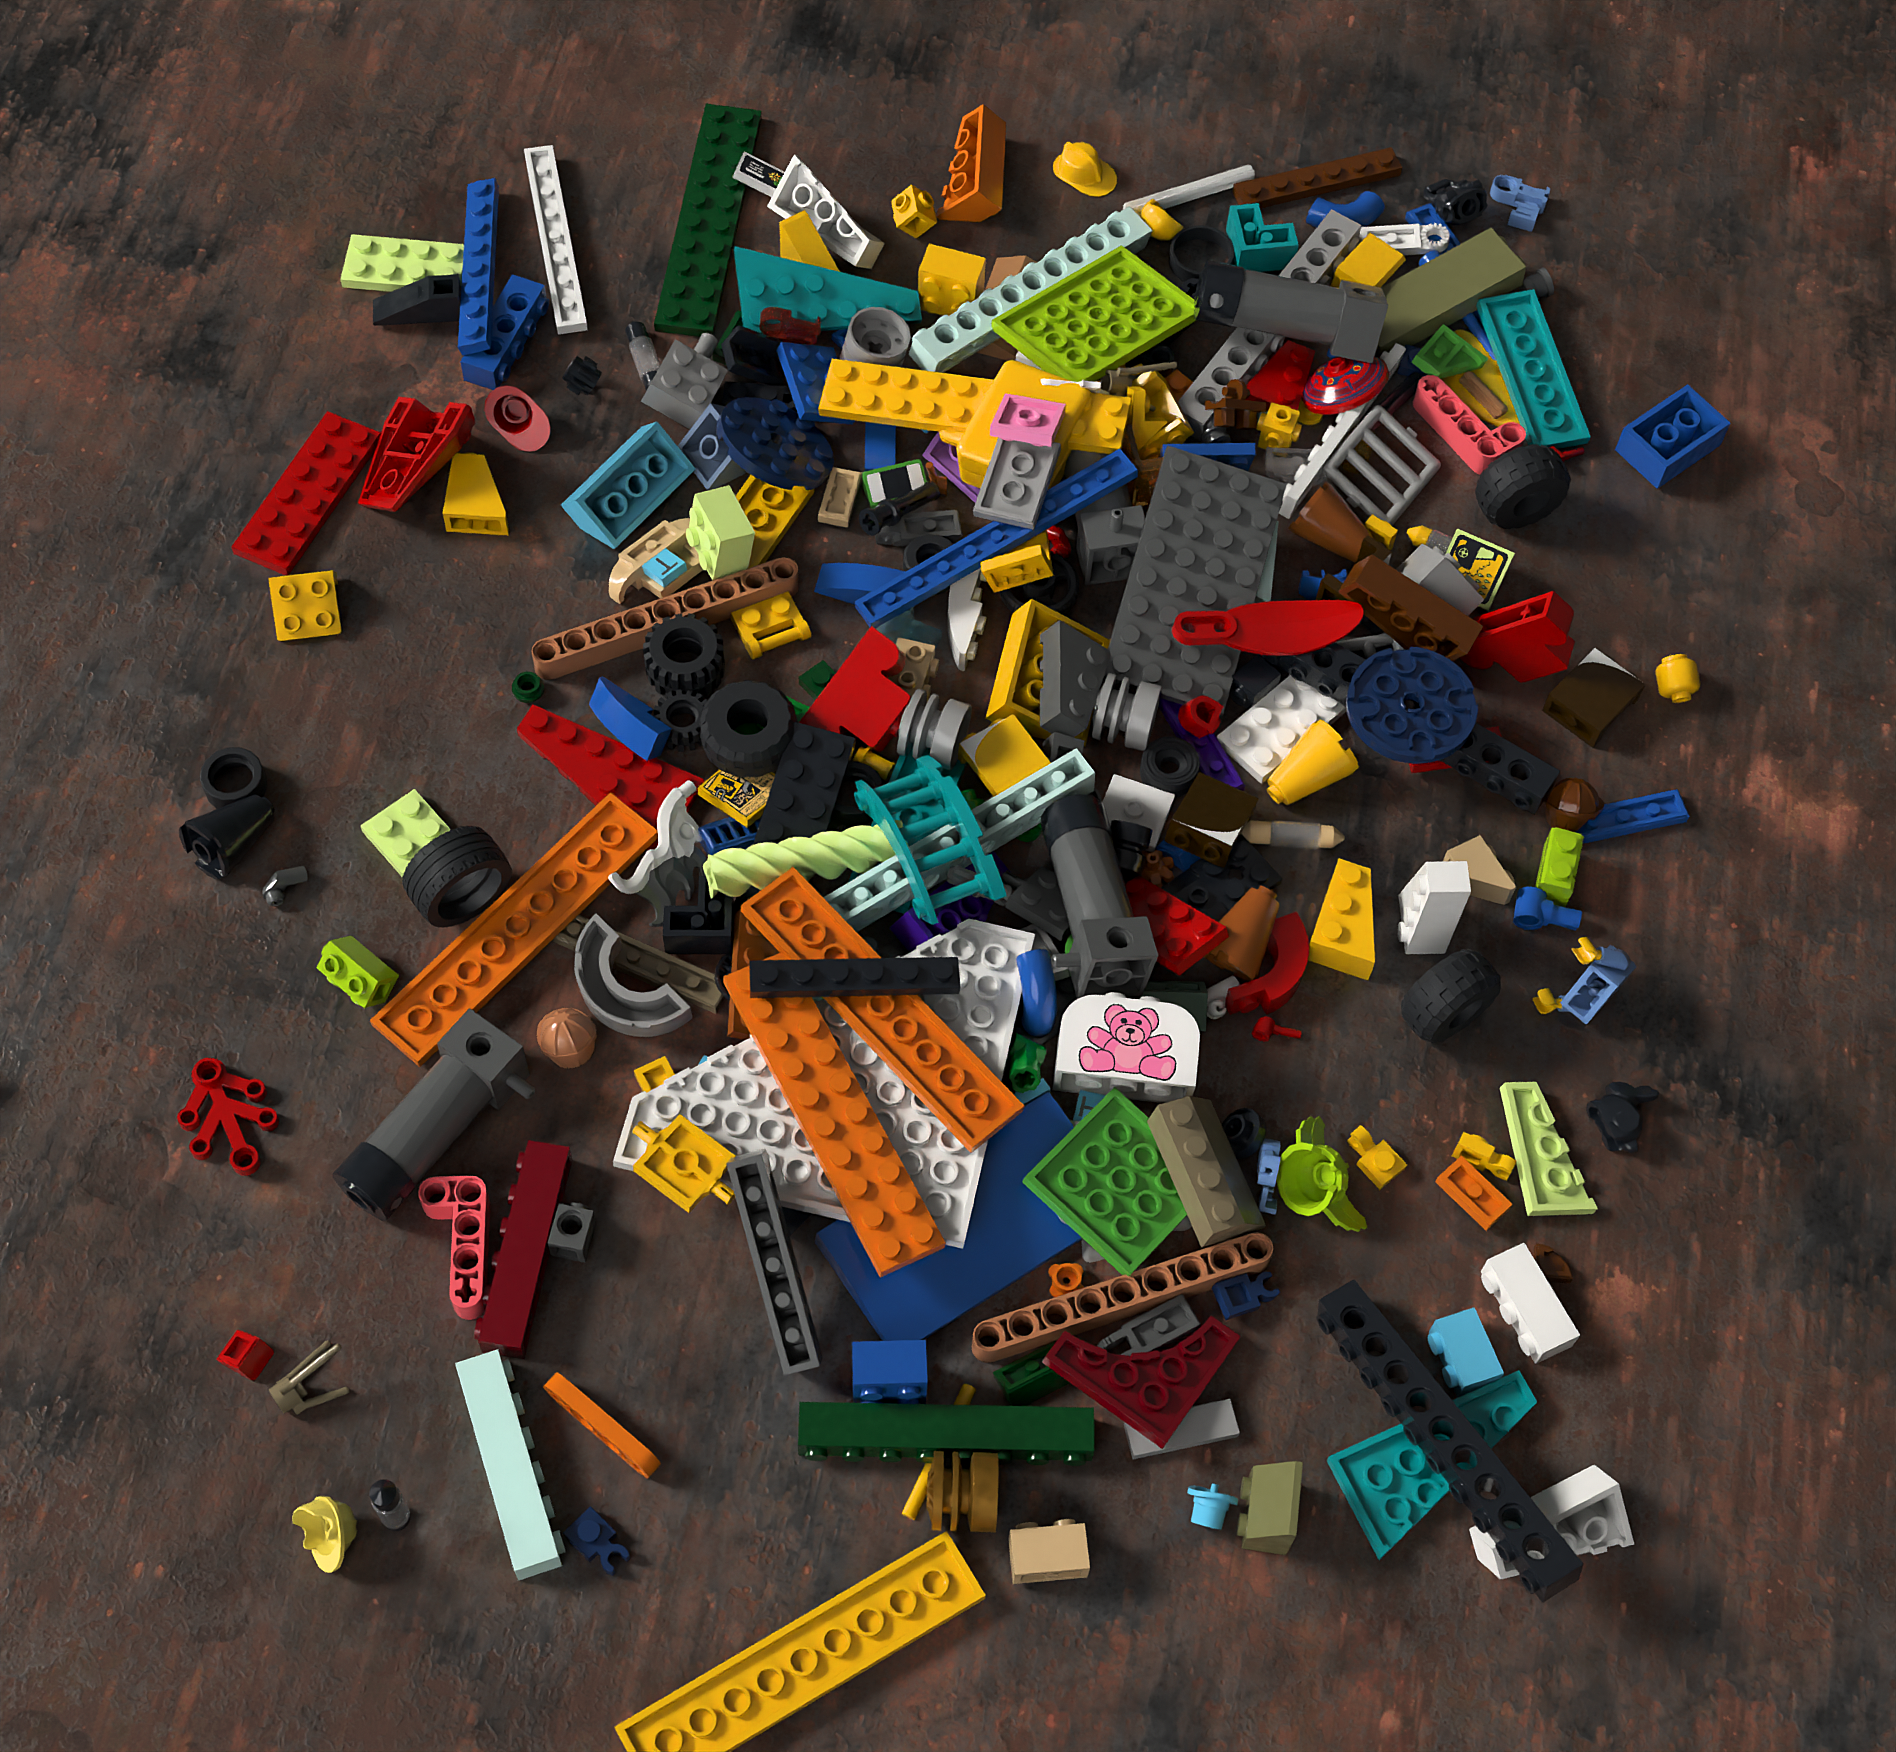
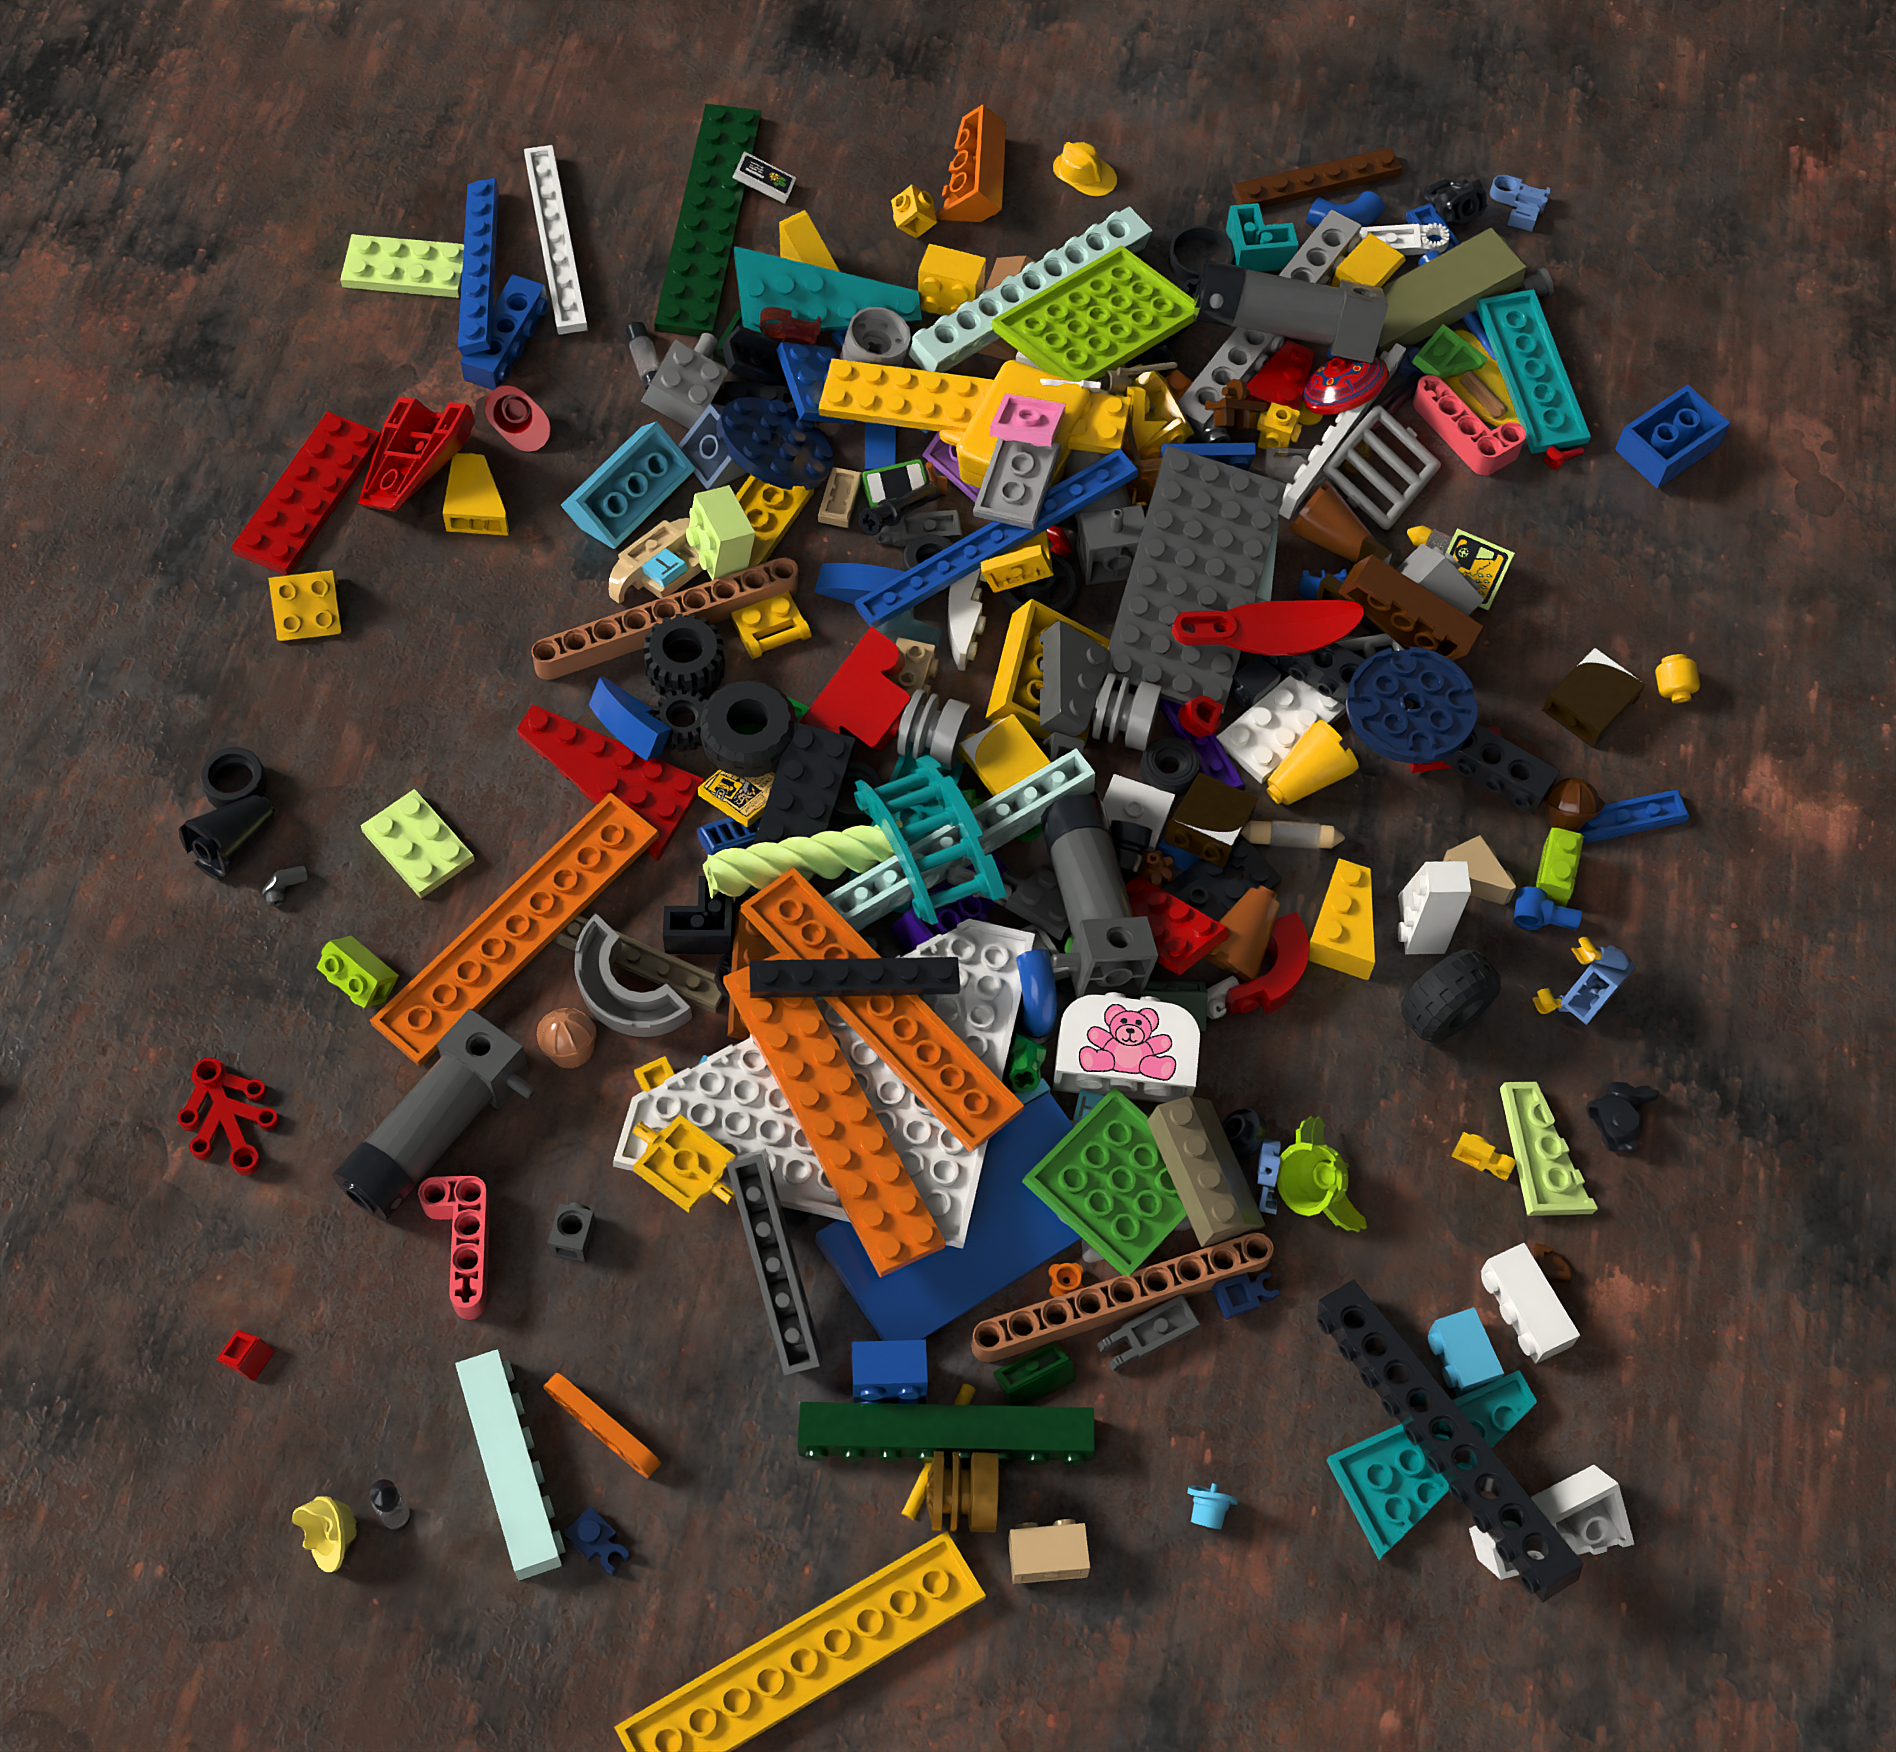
(290, 1390): dark tan plant -> none
(423, 301): black slope -> none
(456, 876): black tyre -> none
(524, 1252): dark red brick -> none
(525, 680): dark green plate -> none
(581, 375): black gear -> none
(672, 863): piece -> none
(816, 679): dark green plate -> none
(840, 233): white wedge -> none
(878, 763): yellow pin -> none
(1146, 1388): dark red plate -> none
(1160, 222): yellow hair -> none
(1194, 189): white axle -> none
(1200, 1426): light grey tile -> none
(1266, 1026): red hand -> none
(1271, 1507): olive slope -> none
(1378, 1161): yellow plate -> none
(1381, 531): yellow plate -> none
(1473, 1193): orange plate -> none
(1522, 486): black tyre -> none
(1525, 638): red brick -> none

